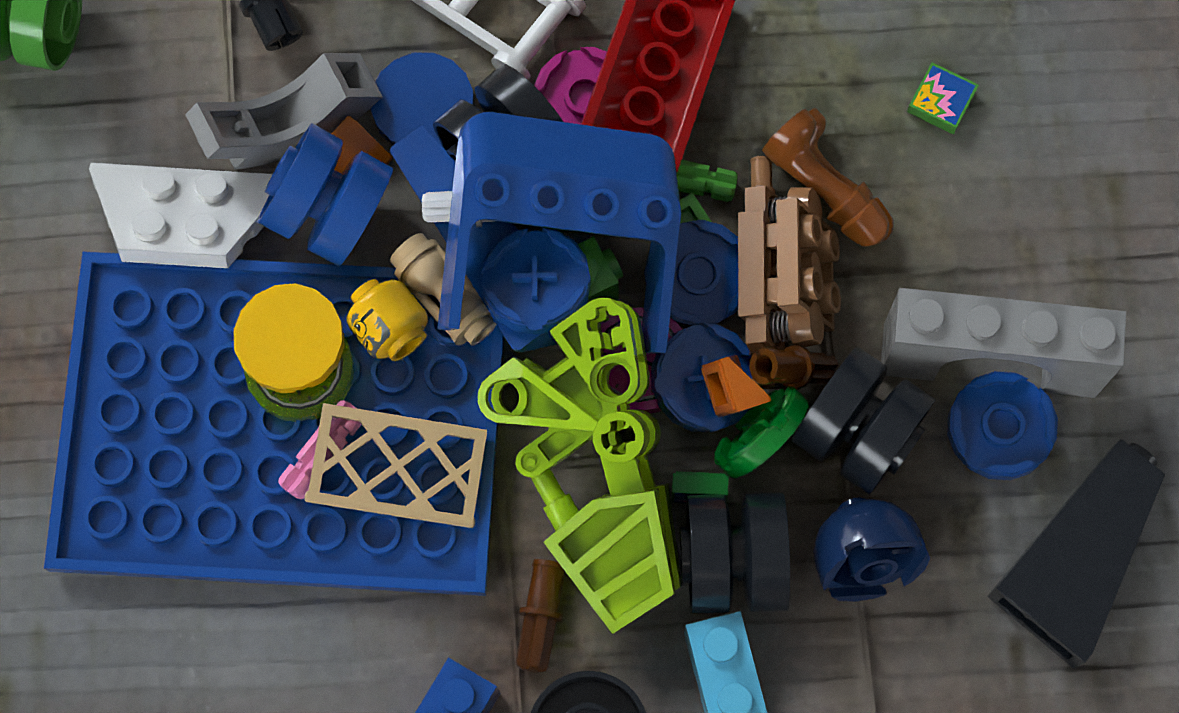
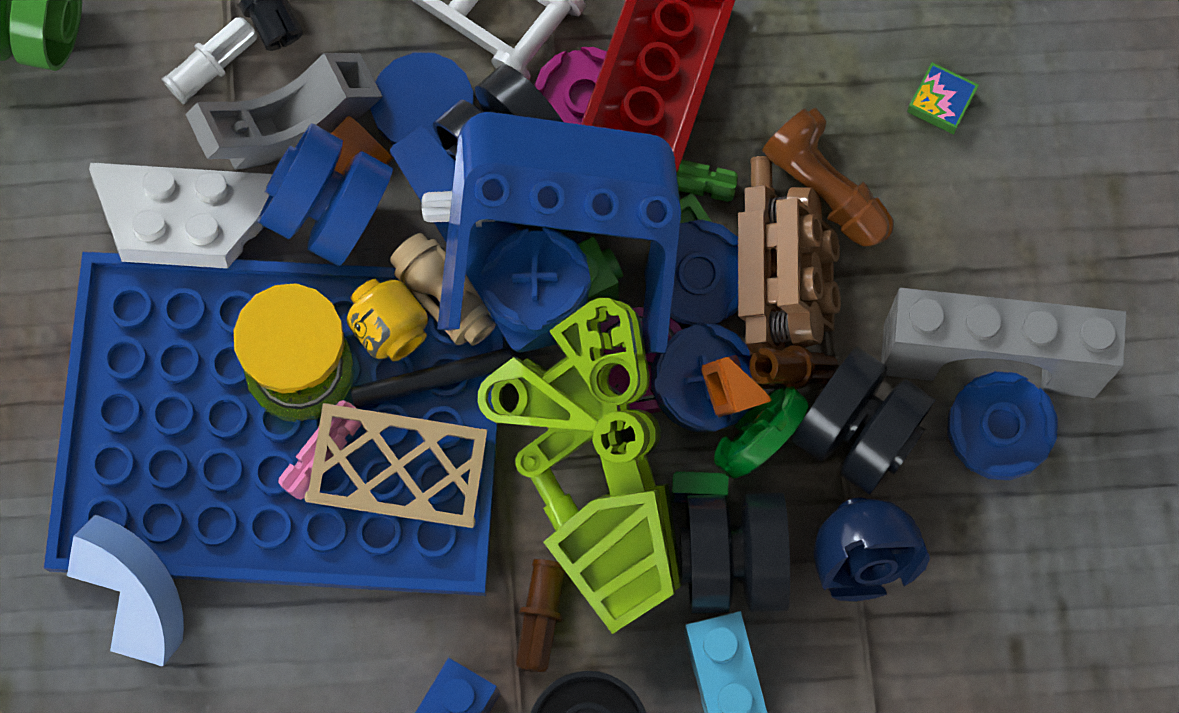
(149, 606): none -> light blue brick
(210, 59): none -> white axle
(429, 377): none -> black piece
(1077, 562): black slope -> none

